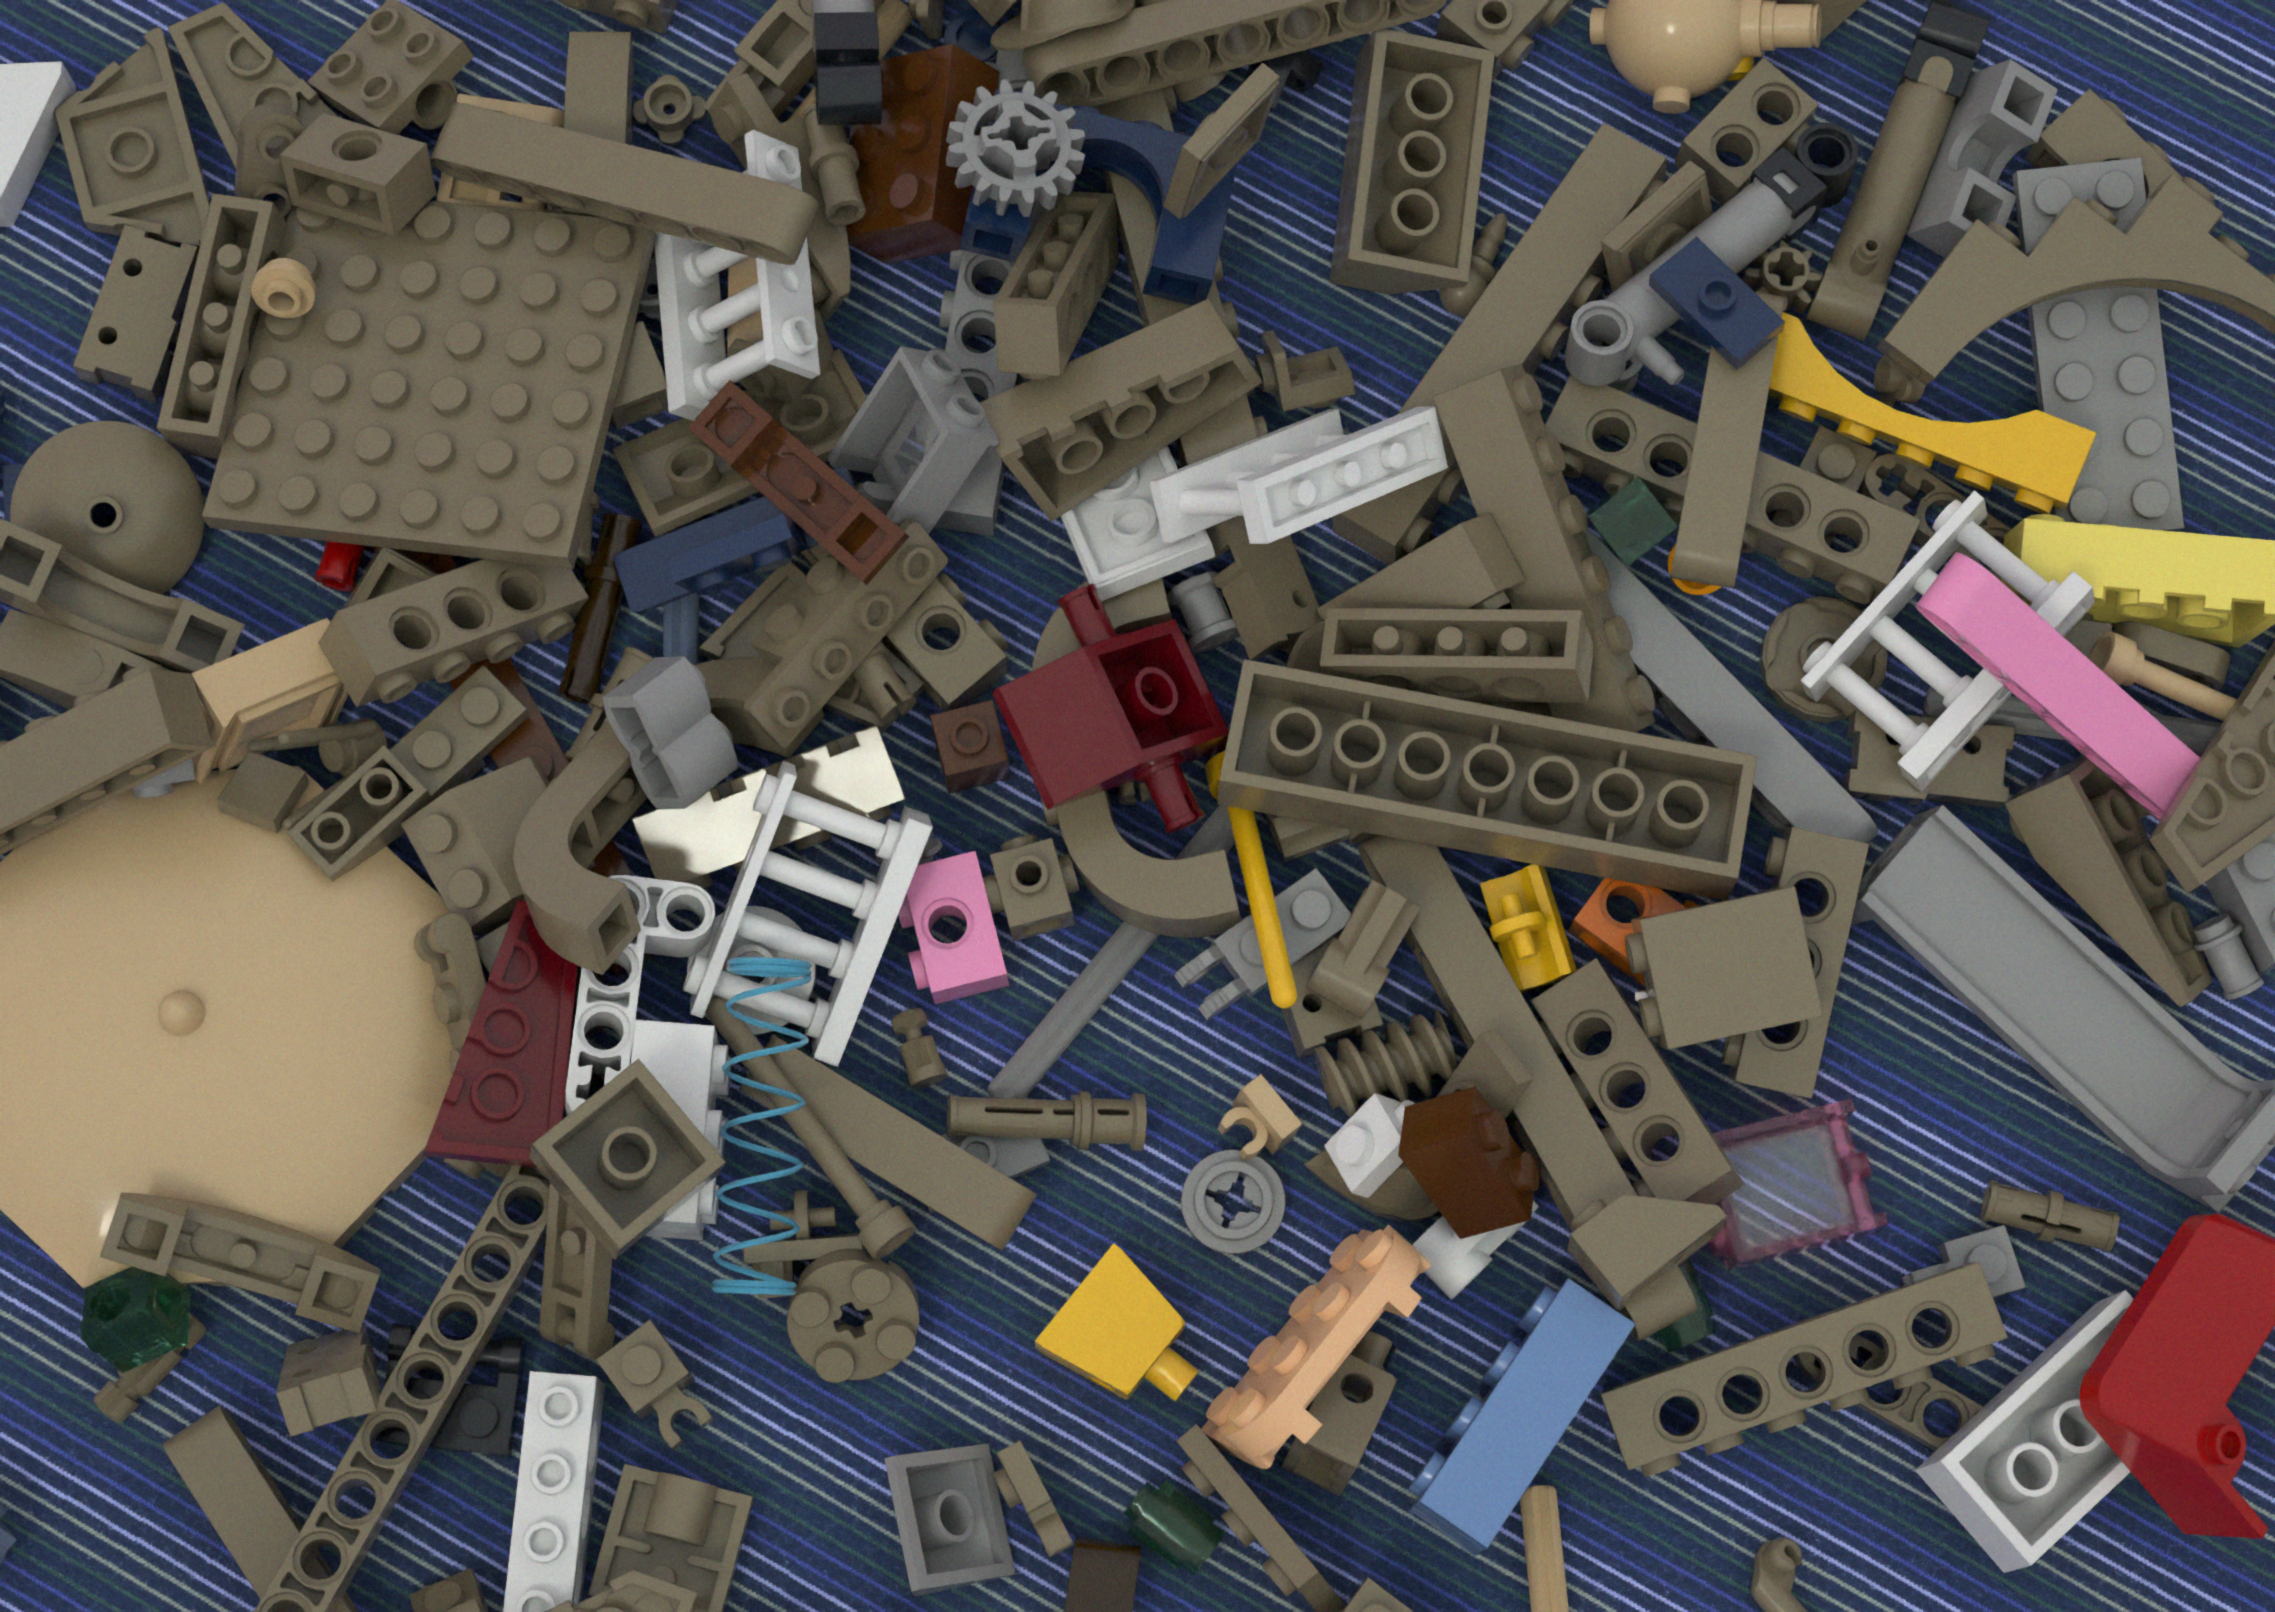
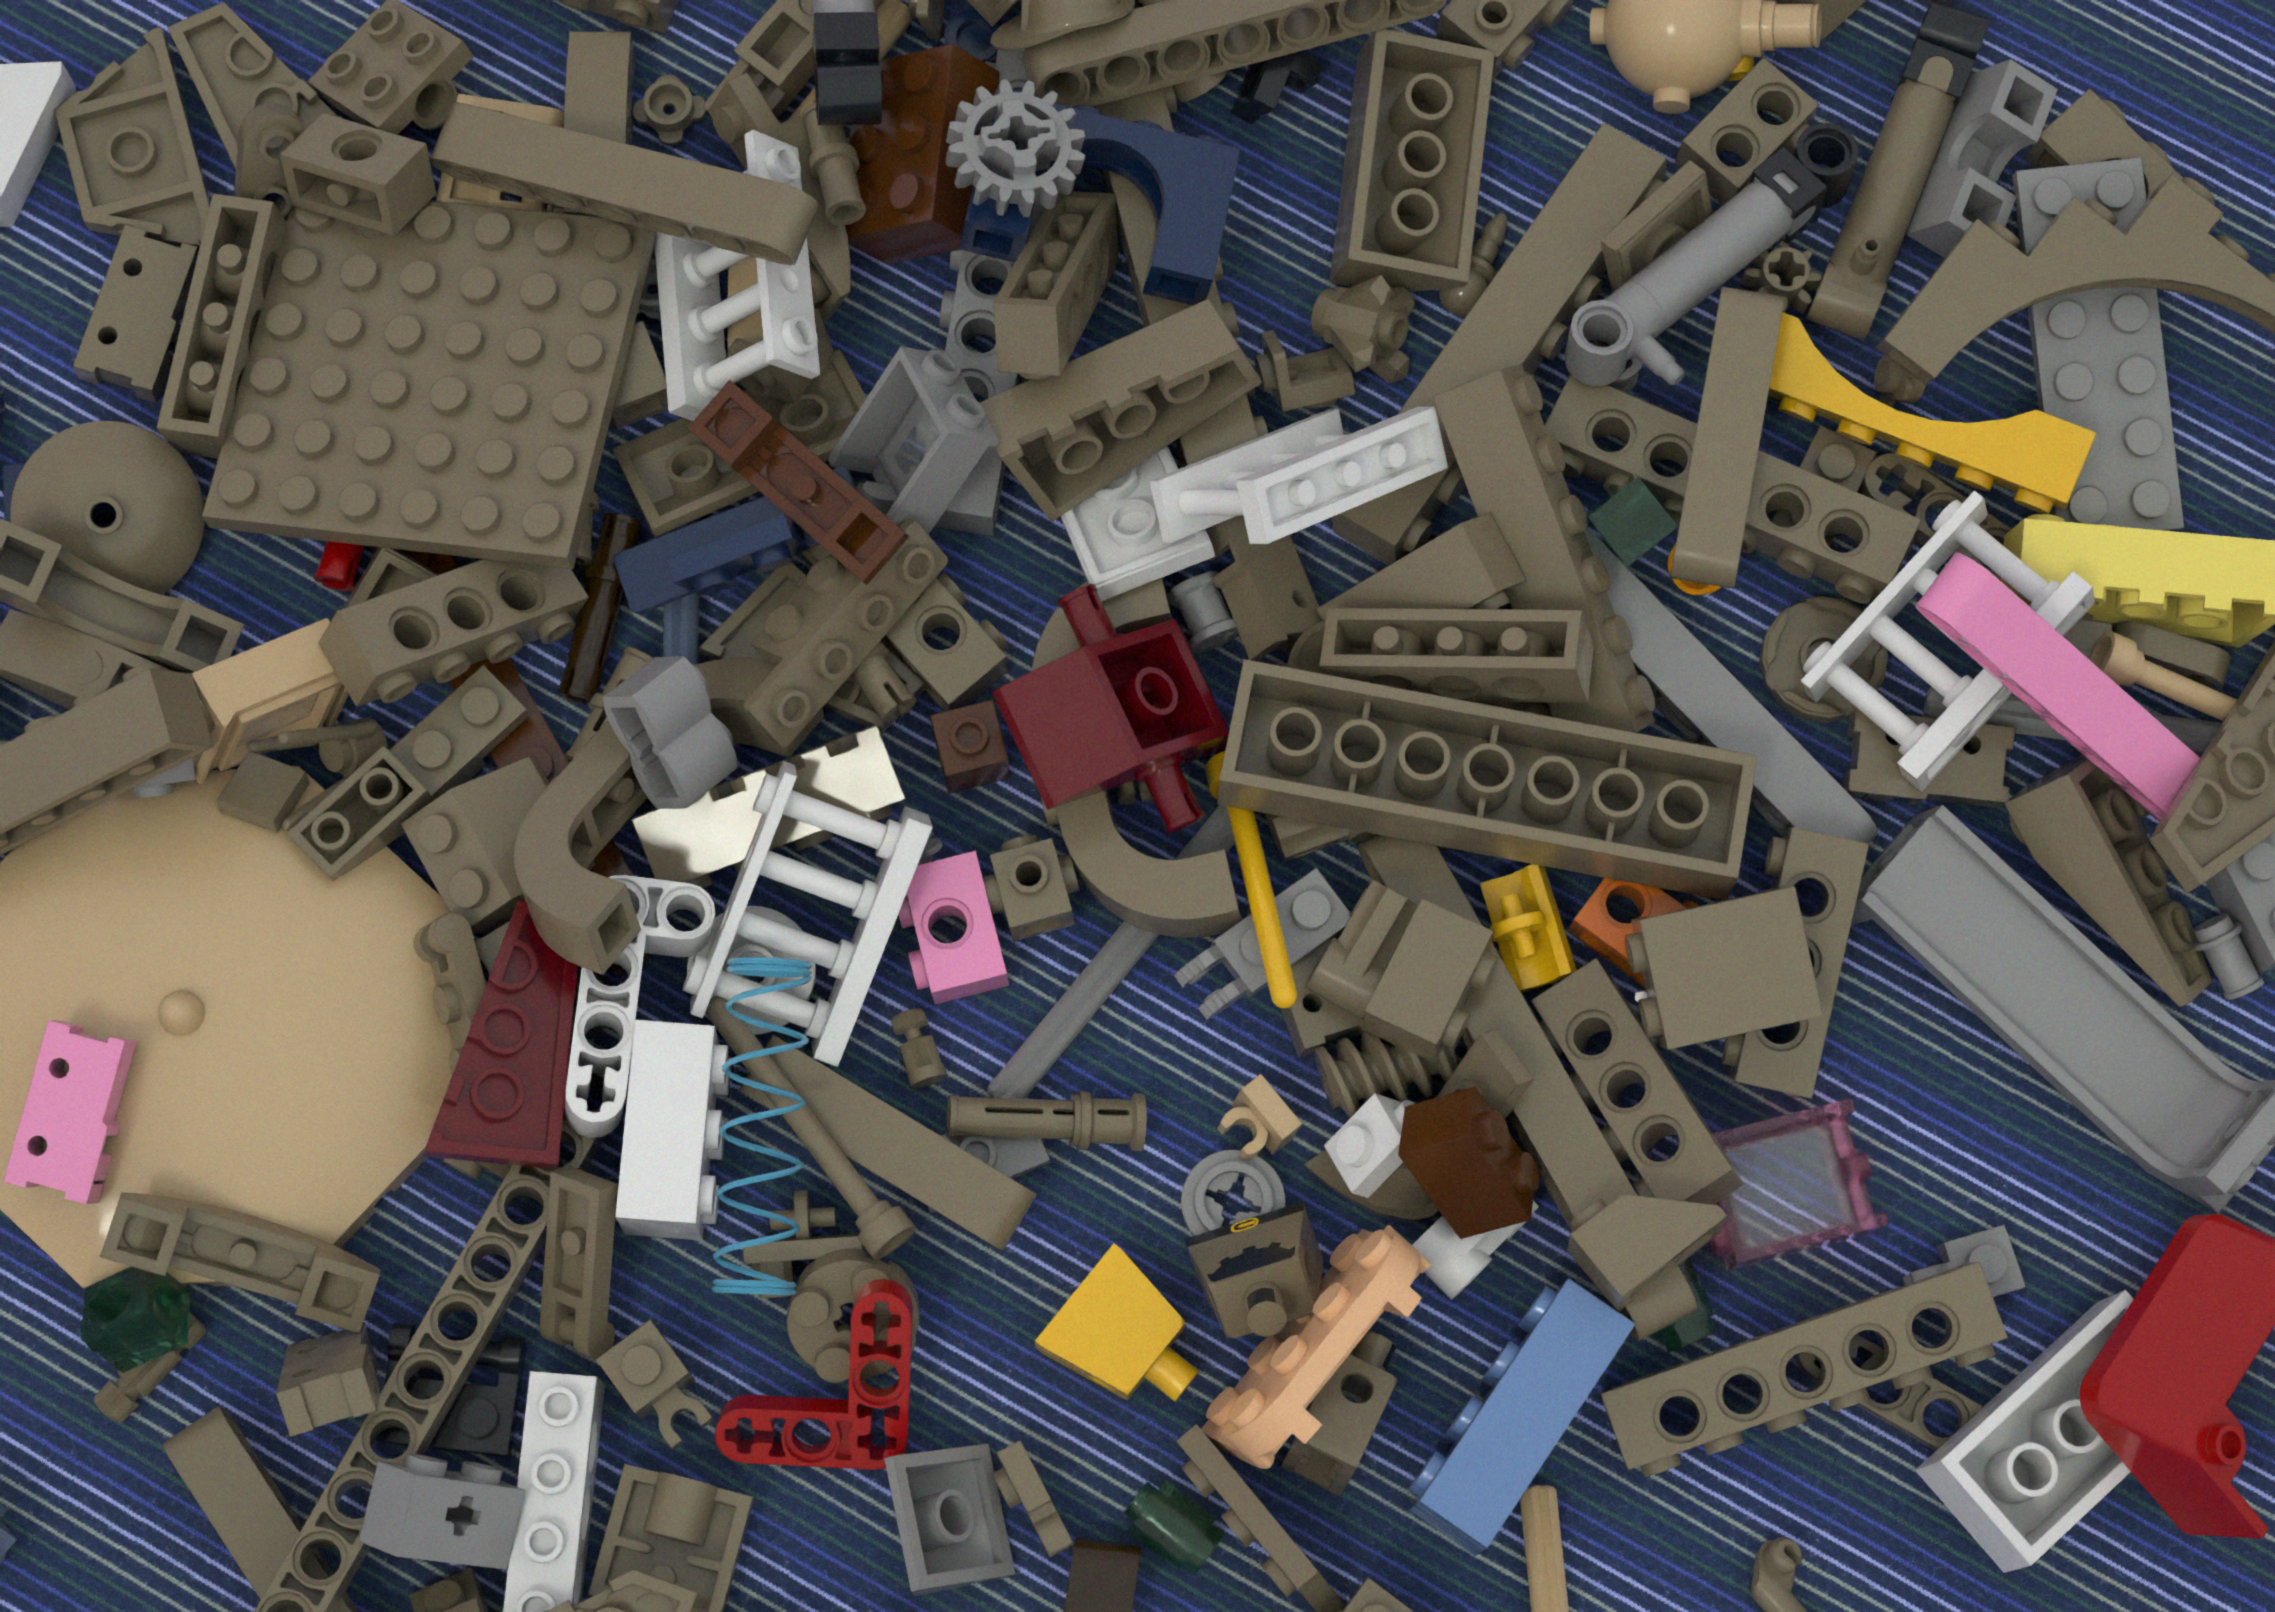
(70, 1112): none -> bright pink piece
(284, 288): tan plate -> none
(442, 1513): none -> light grey brick
(626, 1158): dark tan brick -> none
(847, 1419): none -> red beam
(1221, 141): dark tan plate -> none
(1259, 1271): none -> dark tan torso
(1366, 325): none -> dark tan rock
(1430, 981): none -> dark tan brick
(1716, 303): dark blue plate -> none
(2050, 1216): dark tan pin -> none

